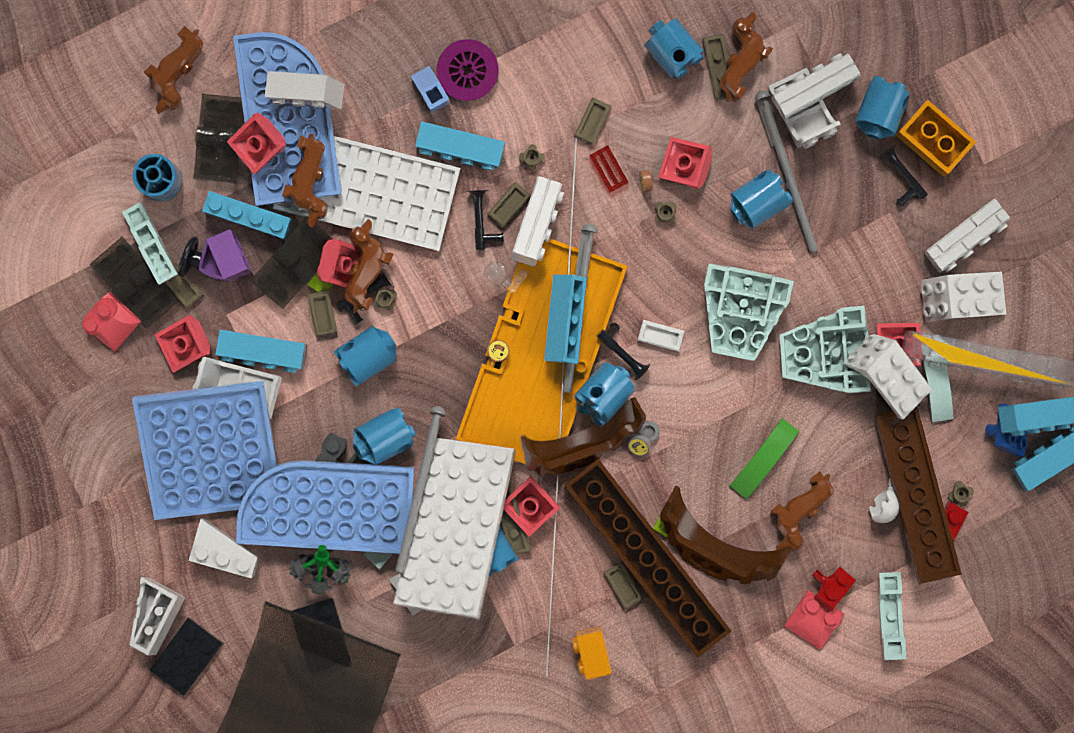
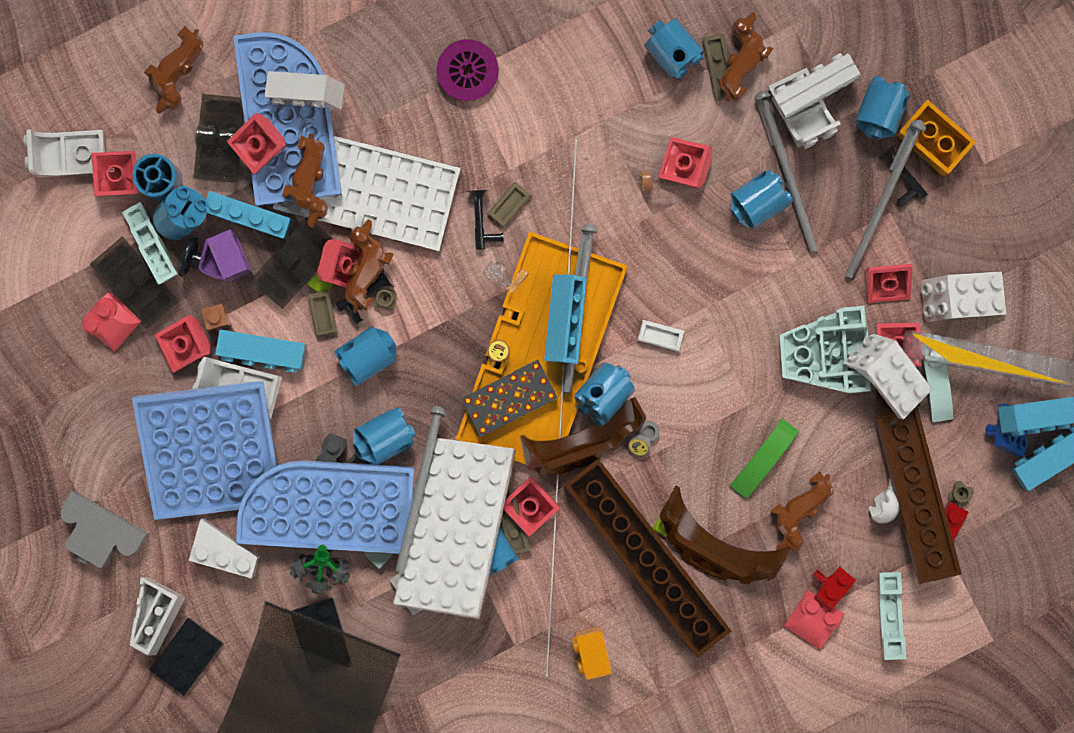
(62, 152): none -> white bracket
(99, 531): none -> light grey brick
(113, 173): none -> coral slope
(180, 213): none -> dark azure cylinder
(184, 289): dark tan tile -> none
(216, 317): none -> nougat brick
(430, 89): light blue slope -> none
(459, 145): medium azure brick -> none
(509, 398): none -> dark grey tile
(536, 222): white brick -> none
(538, 157): dark tan plate -> none
(592, 121): dark tan tile -> none
(607, 338): black piece -> none
(617, 184): clear red tile -> none
(623, 585): dark tan tile -> none
(669, 207): dark tan plate -> none
(743, 308): light aqua wedge -> none
(888, 283): none -> coral slope
(897, 167): none -> light grey bar
(967, 235): white brick -> none

